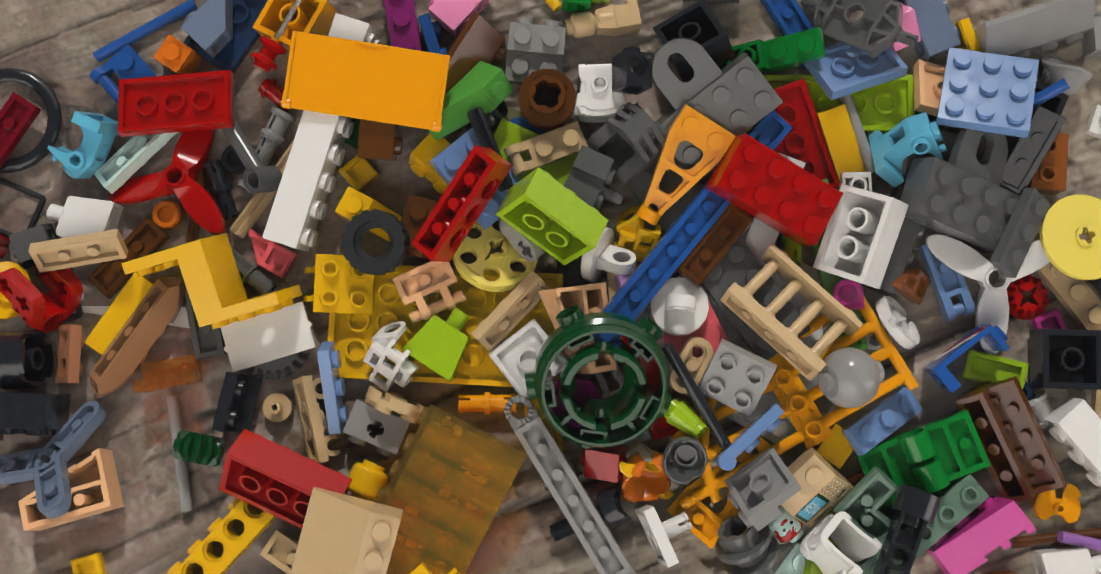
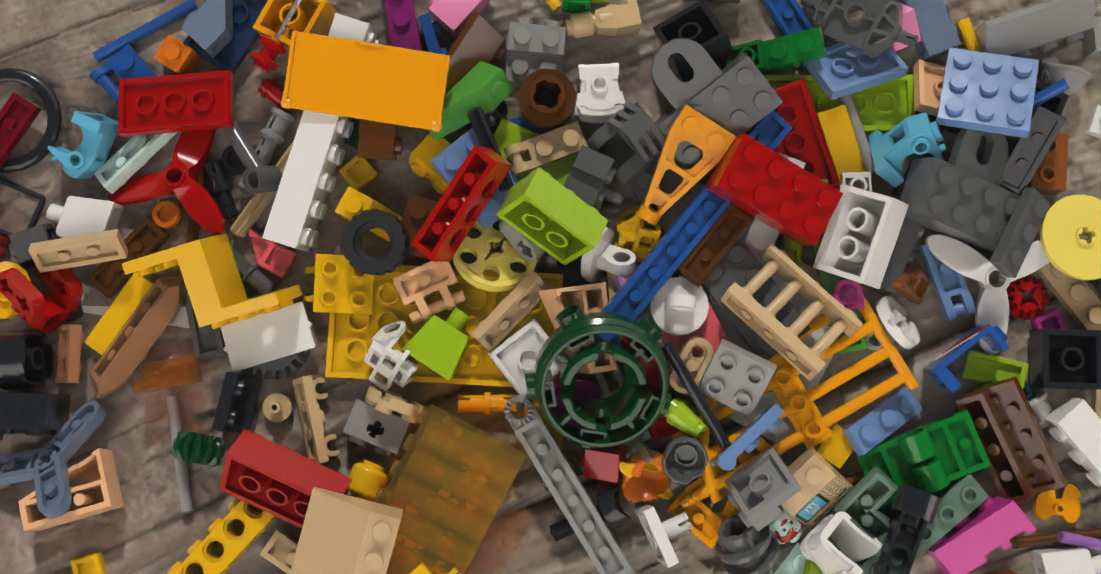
(332, 386): medium blue plate -> none
(627, 81): black brick -> none
(850, 377): light grey brick -> none

